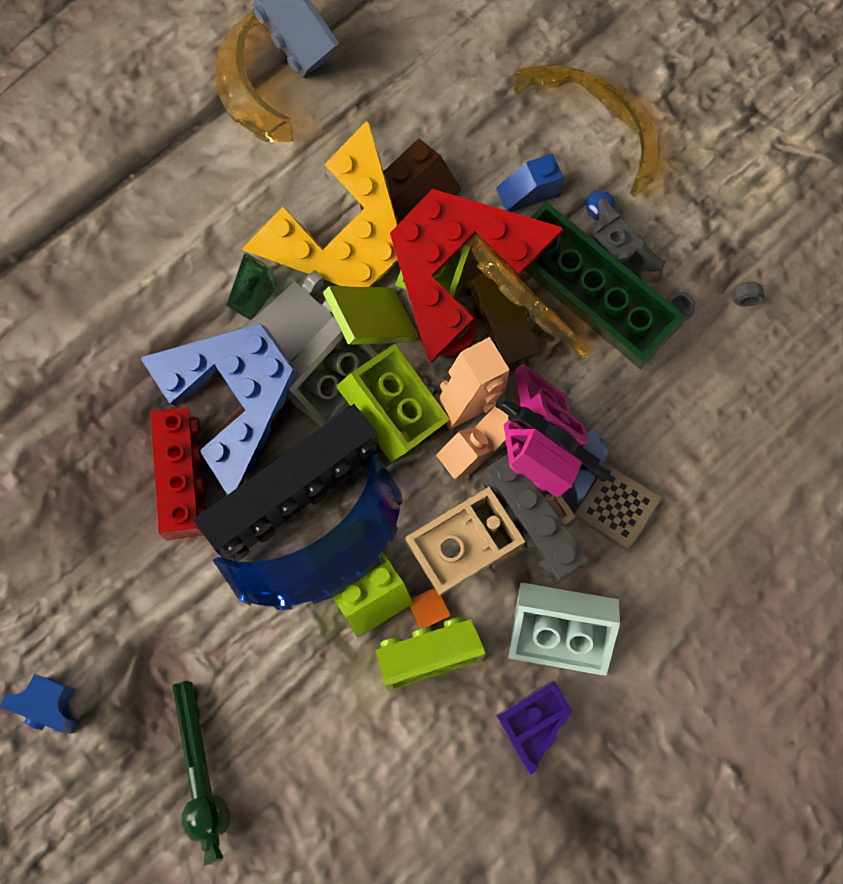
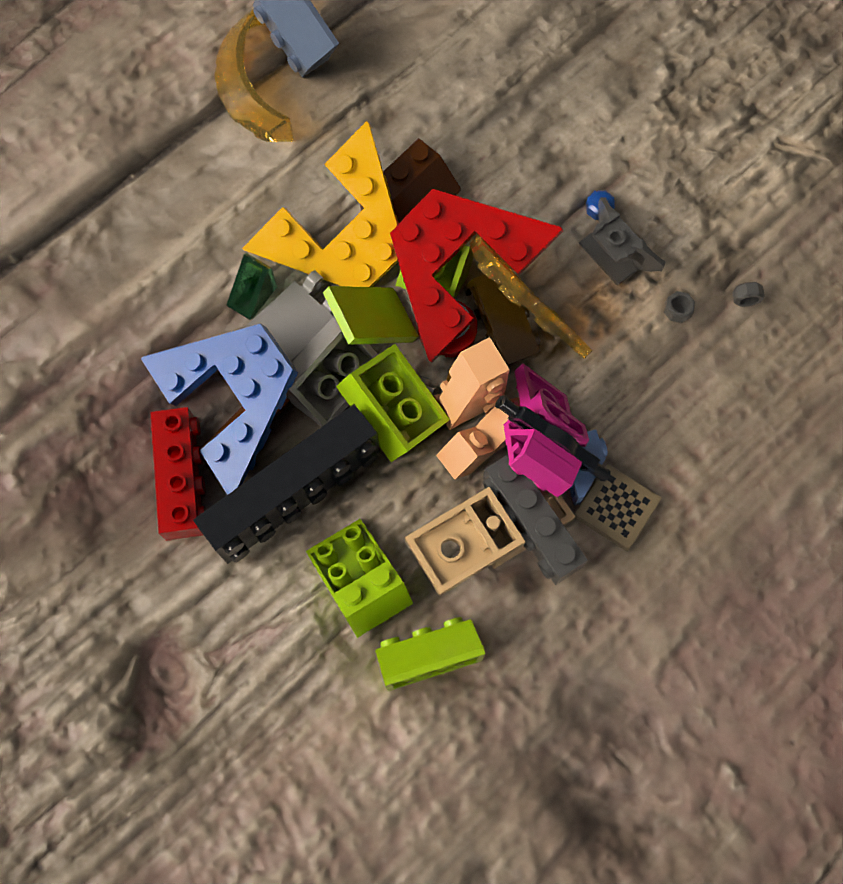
(43, 704): blue brick -> none
(206, 814): dark green piece -> none
(328, 563): clear blue windscreen -> none
(429, 609): orange tile -> none
(531, 184): blue slope -> none
(534, 723): dark purple wing -> none
(564, 629): light aqua slope -> none
(603, 291): dark green brick -> none
(616, 99): clear yellow windscreen -> none

